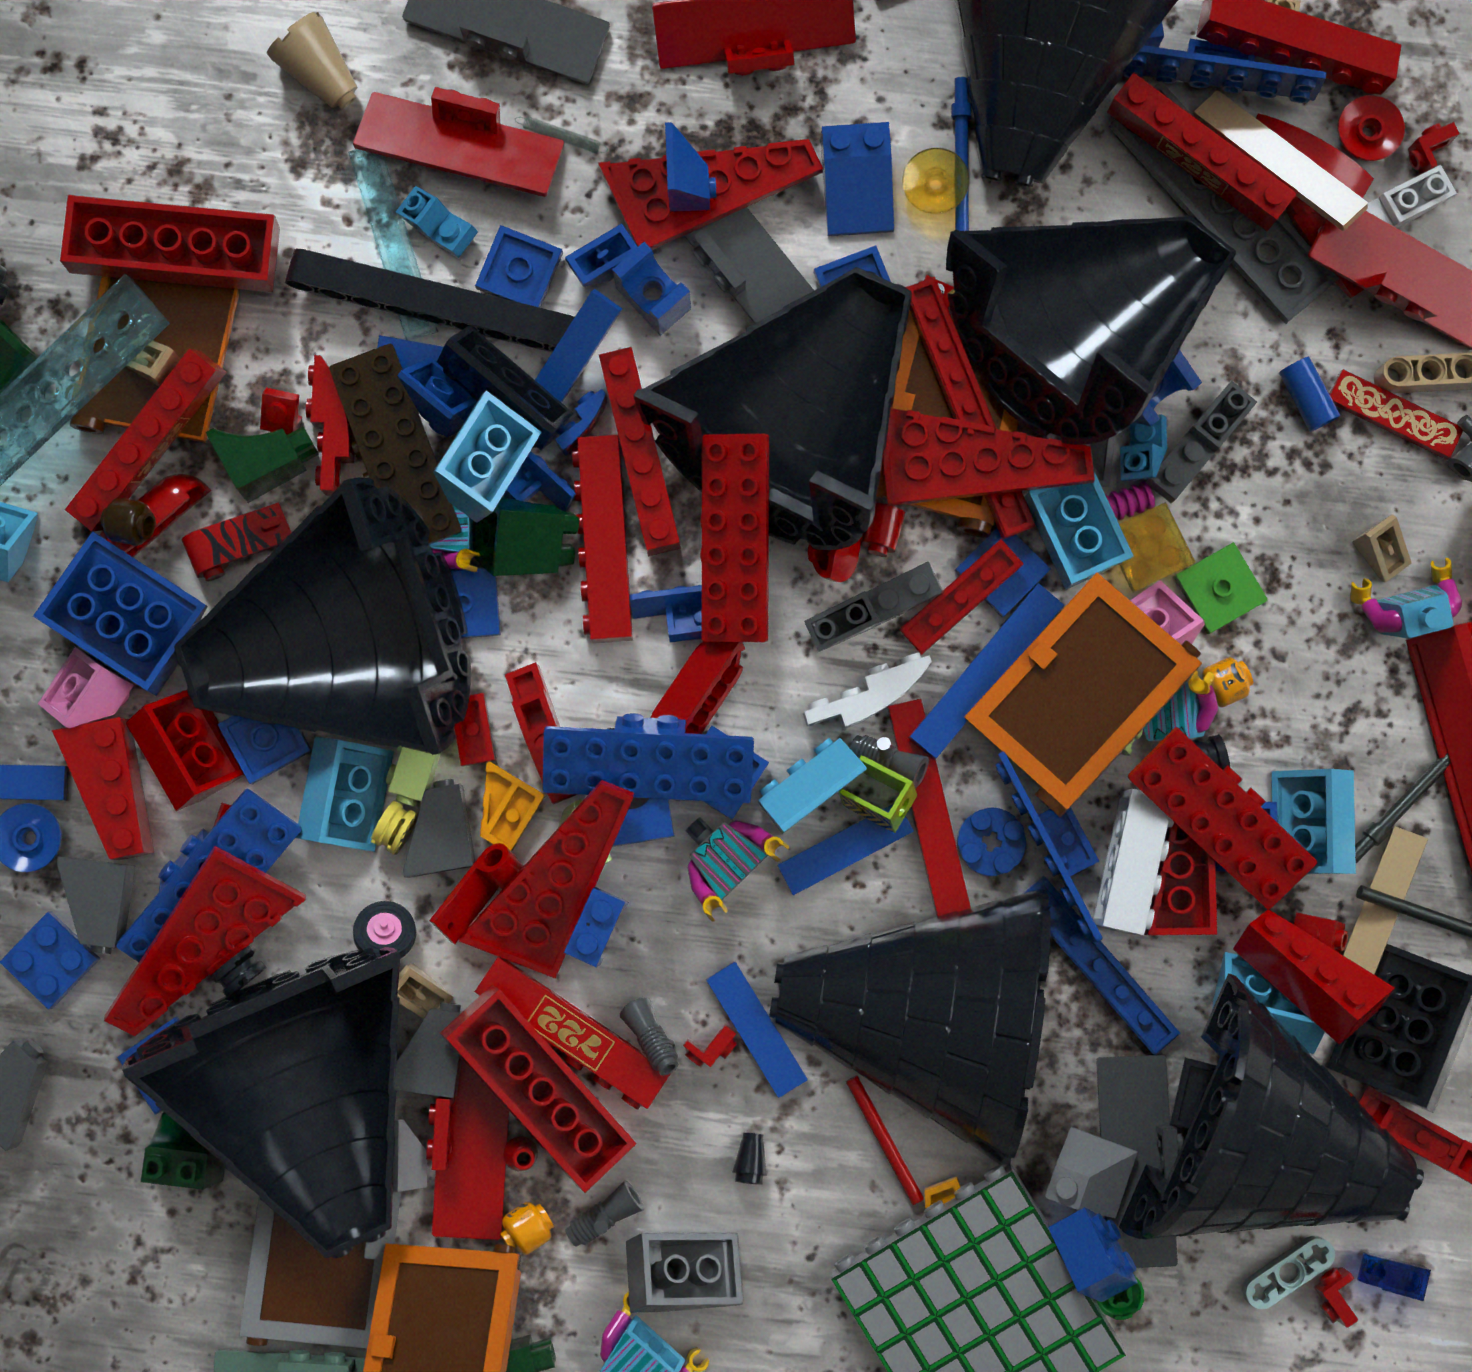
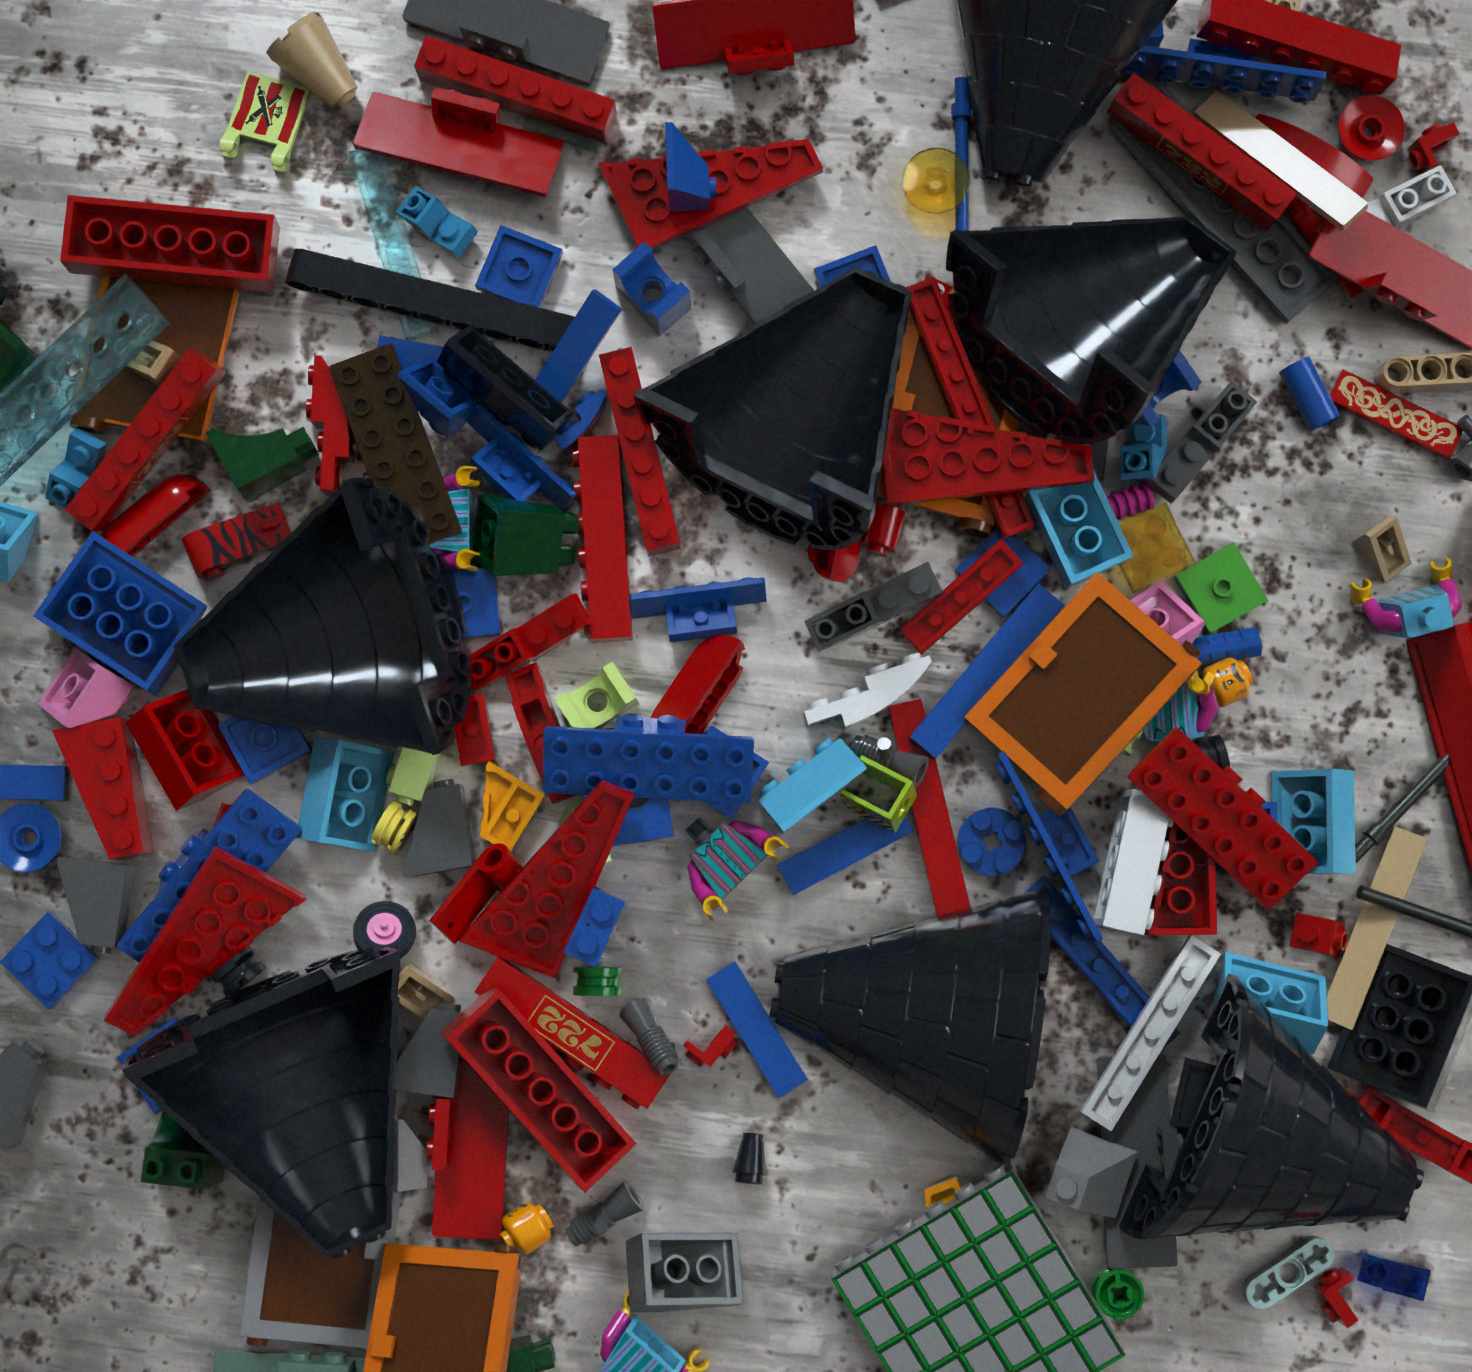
(81, 460): none -> dark azure slope
(128, 521): dark brown head -> none
(266, 113): none -> yellowish green flag
(279, 411): red bracket -> none
(485, 457): medium azure slope -> none
(514, 1148): red cone -> none
(516, 89): none -> red brick
(528, 641): none -> red slope
(596, 259): blue slope -> none
(597, 981): none -> green wheel
(608, 683): none -> yellowish green piece
(735, 537): red bracket -> none
(857, 178): blue slope -> none
(884, 1140): red bar -> none
(1093, 1254): blue brick -> none
(1150, 1032): none -> white plate
(1234, 644): none -> blue axle
(1312, 975): red wedge -> none

